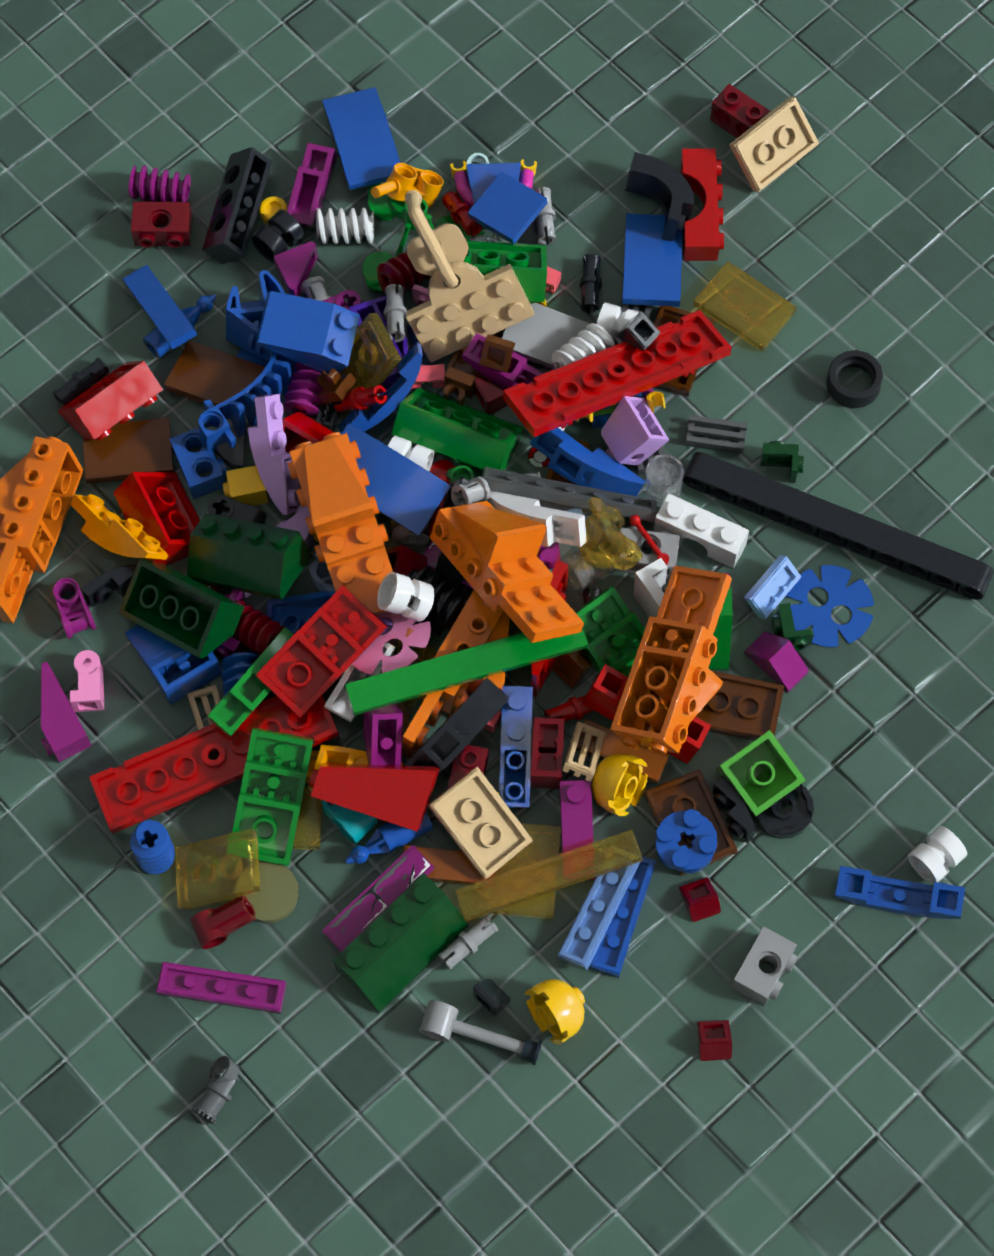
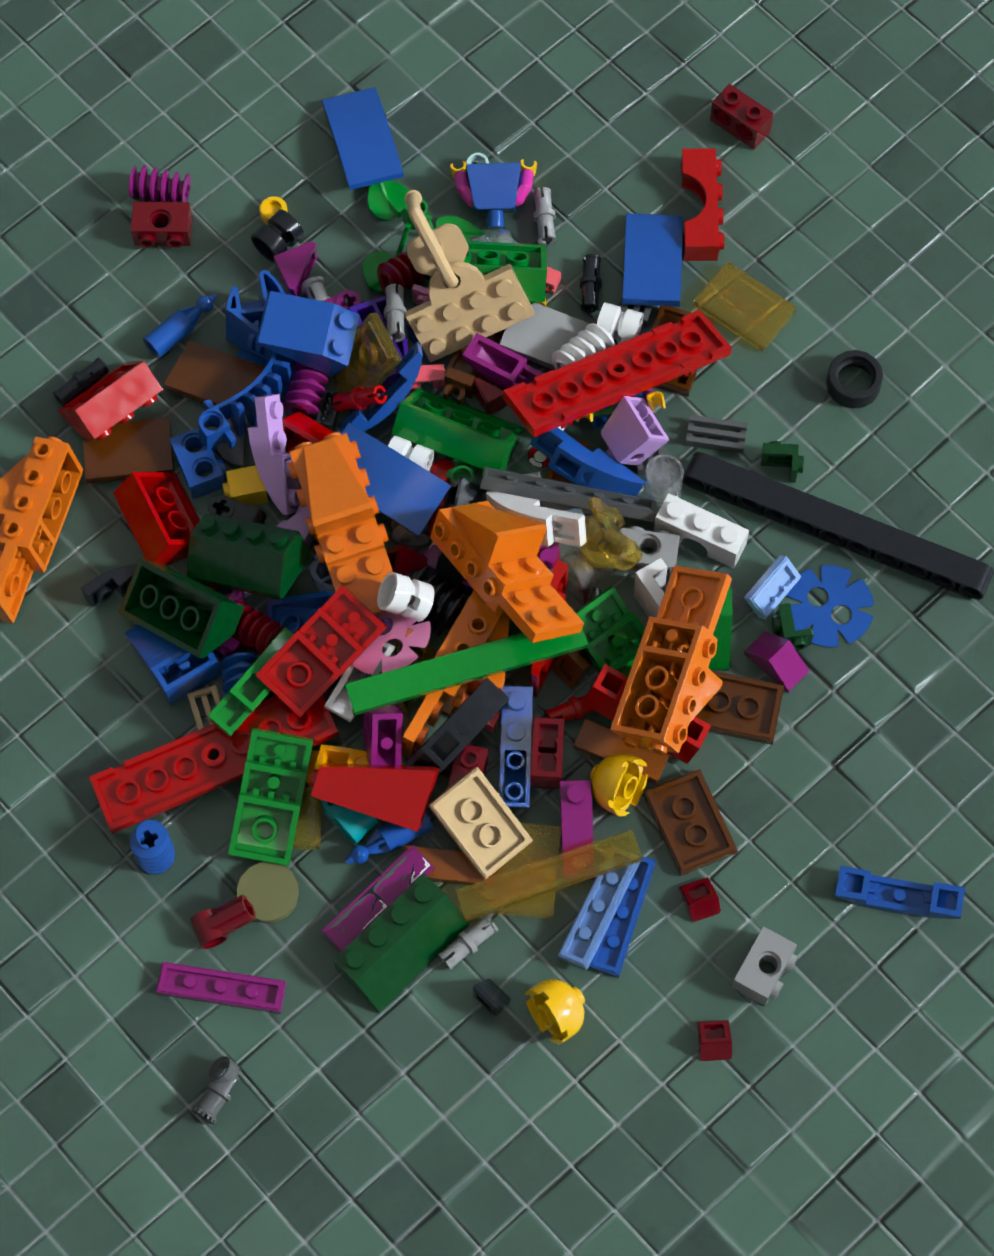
(58, 720): magenta slope -> none
(73, 612): magenta piece -> none
(90, 683): bright pink leg -> none
(114, 533): light orange slope -> none
(159, 307): blue tile -> none
(217, 869): clear yellow tile -> none
(237, 205): black brick -> none
(311, 183): magenta slope -> none
(334, 385): reddish brown tile -> none
(345, 226): white piece -> none
(407, 178): light orange beam -> none
(441, 1021): light grey piece -> none
(459, 213): red pin -> none
(472, 492): light grey bush -> none
(497, 353): reddish brown tile -> none
(507, 208): blue tile -> none
(579, 767): tan tile -> none
(636, 521): red hinge -> none
(639, 332): black slope -> none
(665, 186): black arch -> none
(681, 858): blue plate -> none
(738, 817): black slope -> none
(761, 773): bright green slope -> none
(774, 144): tan tile -> none
(788, 815): black tile -> none
(939, 853): white wheel -> none

